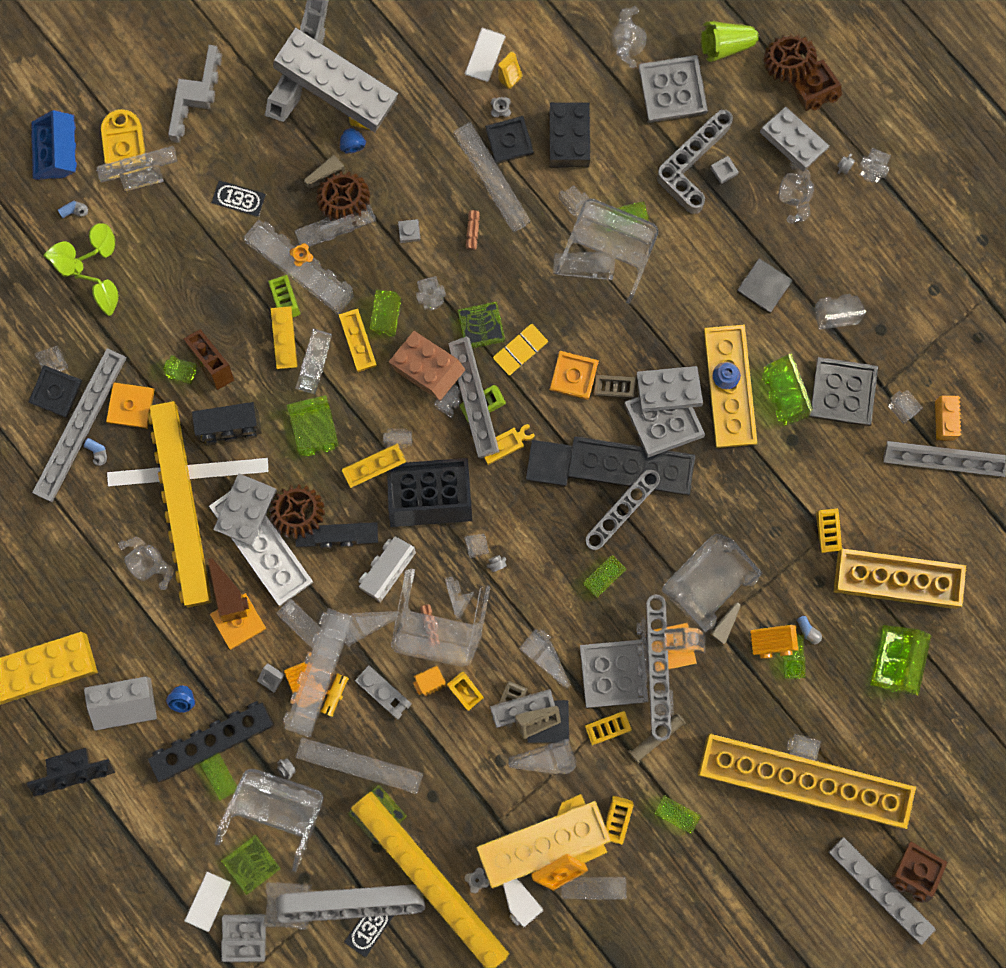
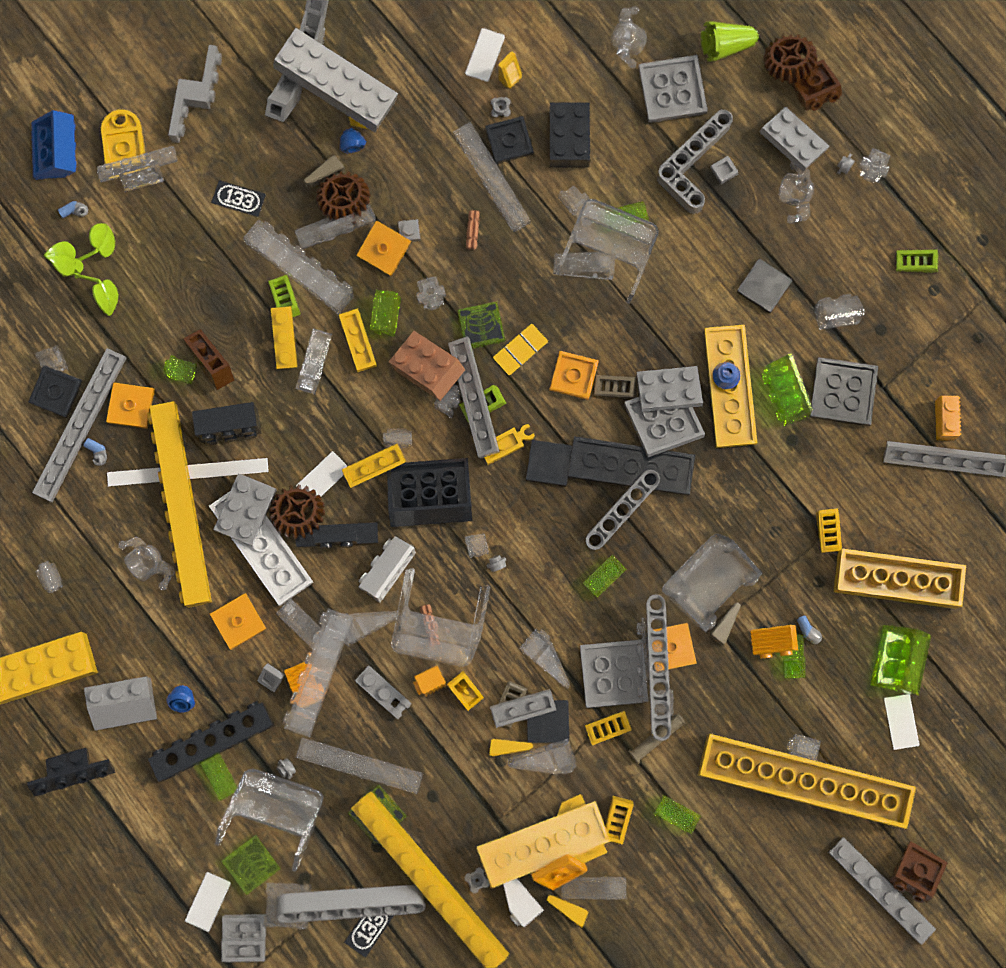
(49, 577): none -> clear brick
(228, 597): reddish brown slope -> none
(295, 252): light orange plate -> none
(313, 426): clear neon green panel -> none
(324, 474): none -> white sticker
(334, 695): yellow pin -> none
(384, 248): none -> light orange plate
(460, 602): clear slope -> none
(501, 747): none -> yellow slope
(532, 723): dark tan slope -> none
(573, 912): none -> yellow slope
(685, 640): clear slope -> none
(901, 721): none -> white sticker
(904, 406): clear brick -> none
(917, 253): none -> lime slope

